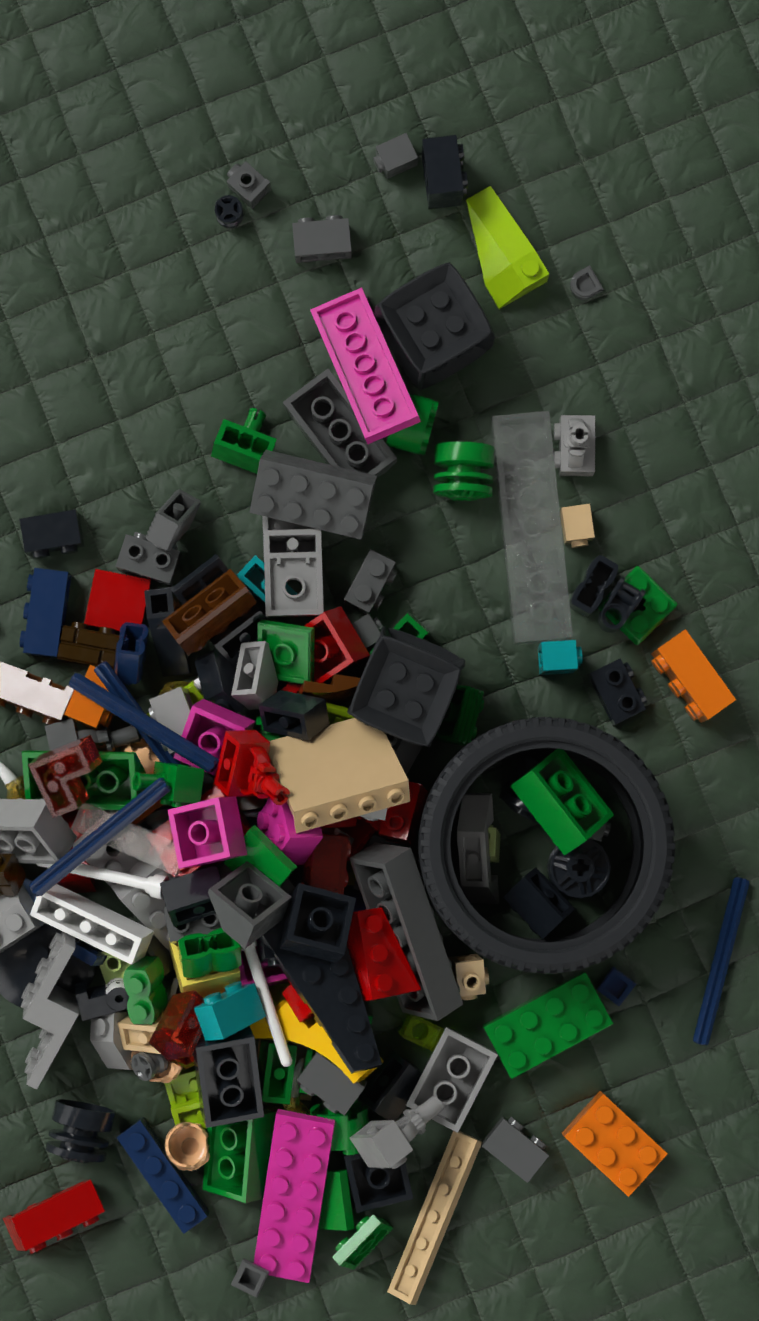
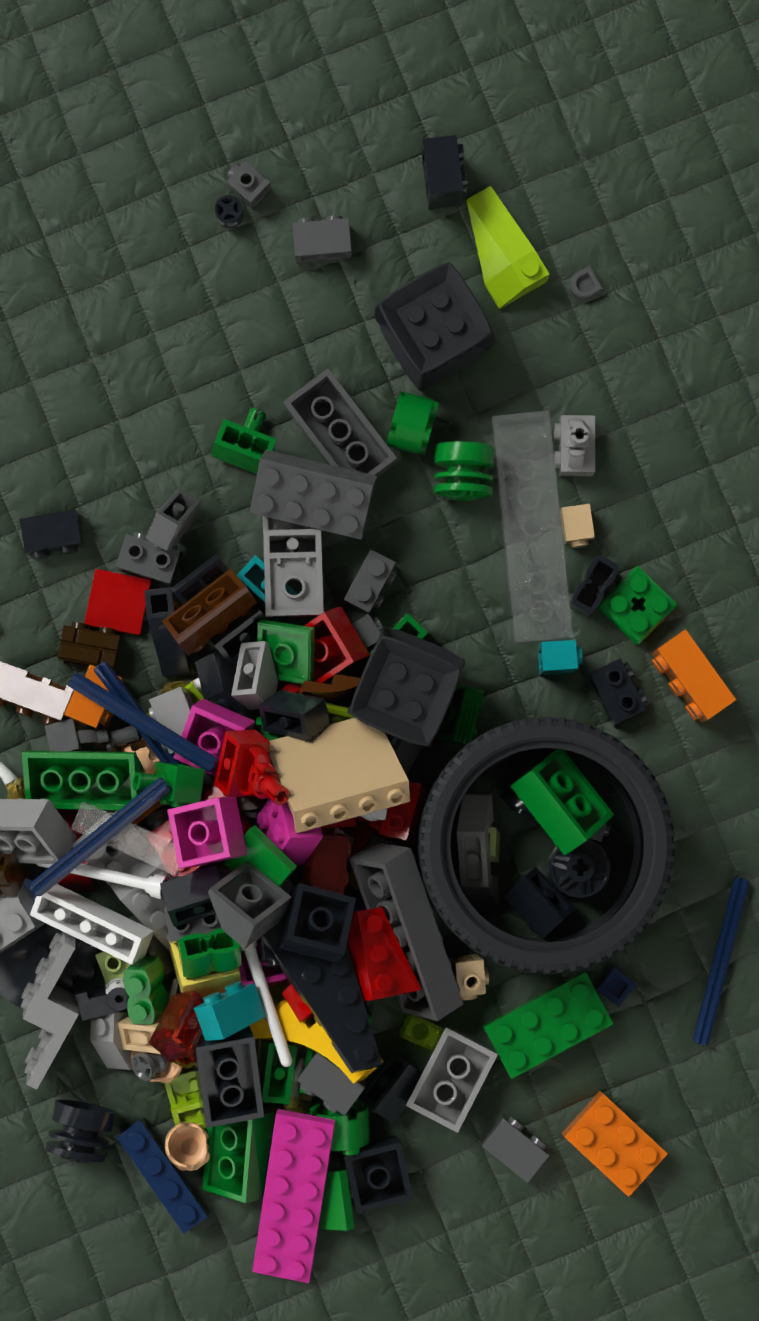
(45, 612): dark blue brick -> none
(54, 1217): red wedge -> none
(60, 772): clear red brick -> none
(88, 954): dark blue tile -> none
(131, 652): dark blue brick -> none
(250, 1277): dark grey slope -> none
(365, 366): dark pink plate -> none
(368, 1235): green plate -> none
(387, 1142): light grey brick -> none
(395, 156): dark grey brick -> none
(434, 1217): tan plate -> none
(623, 602): black piece -> none

